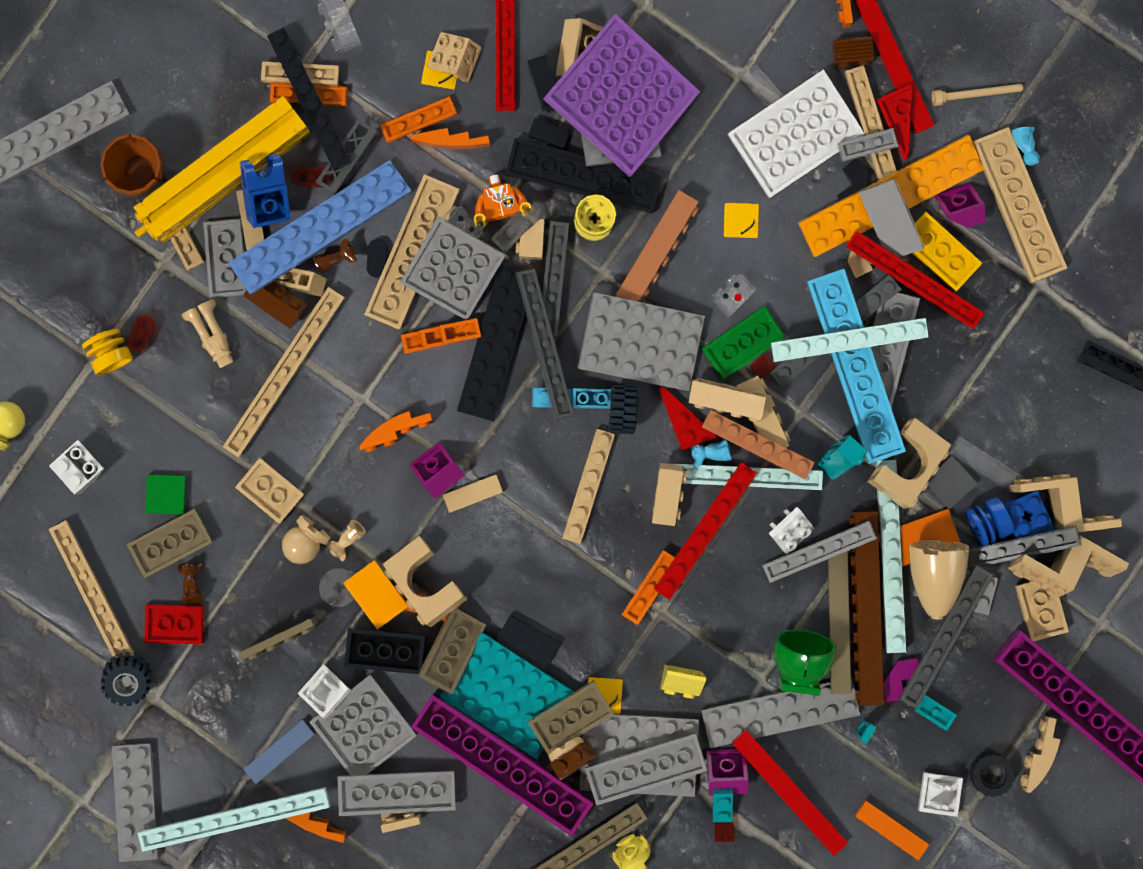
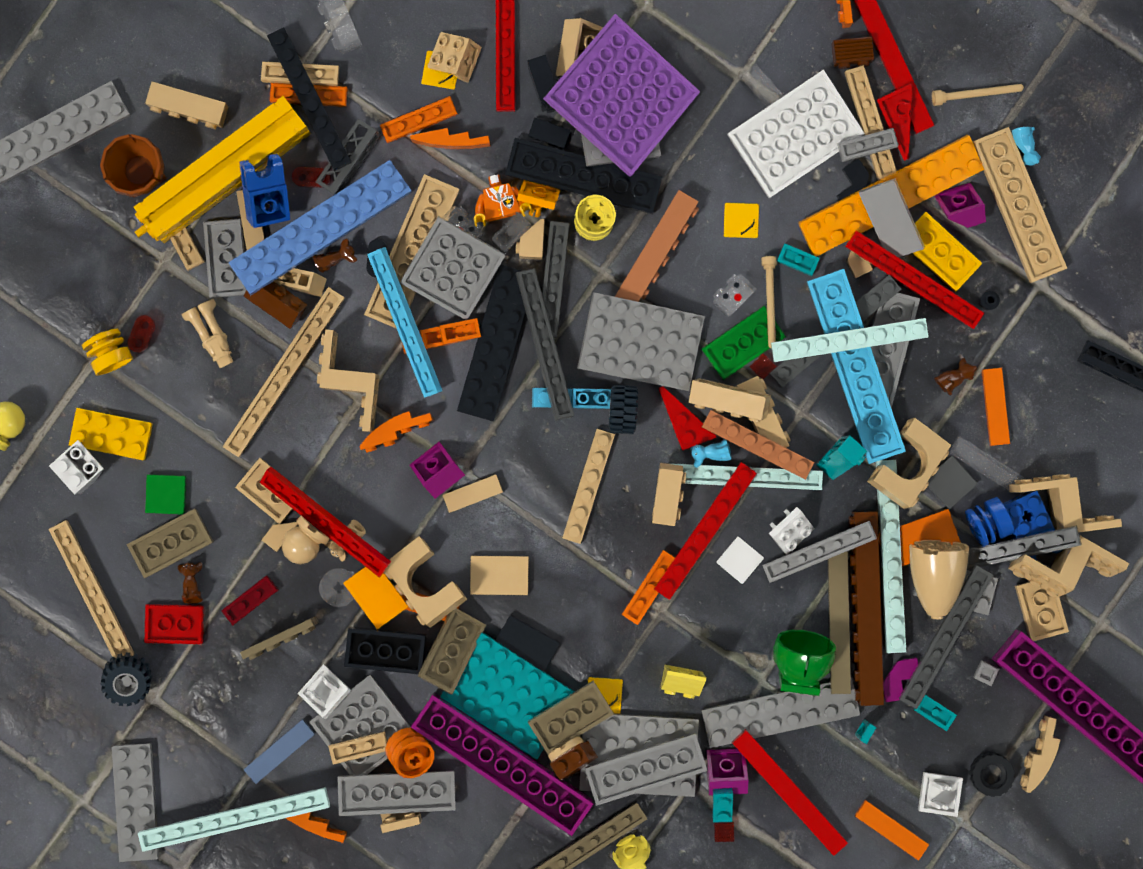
(111, 434): none -> yellow plate
(187, 105): none -> tan brick
(250, 600): none -> dark red tile
(276, 534): none -> tan tile
(325, 522): none -> red plate
(348, 380): none -> tan bracket
(358, 747): none -> tan tile
(404, 322): none -> medium azure plate
(409, 753): none -> orange wheel
(499, 575): none -> tan tile
(538, 196): none -> light orange tile
(740, 560): none -> white sticker
(769, 264): none -> tan piece
(798, 259): none -> teal plate
(954, 378): none -> reddish brown animal
(984, 302): none -> black plate
(986, 673): none -> light grey tile
(995, 406): none -> orange tile

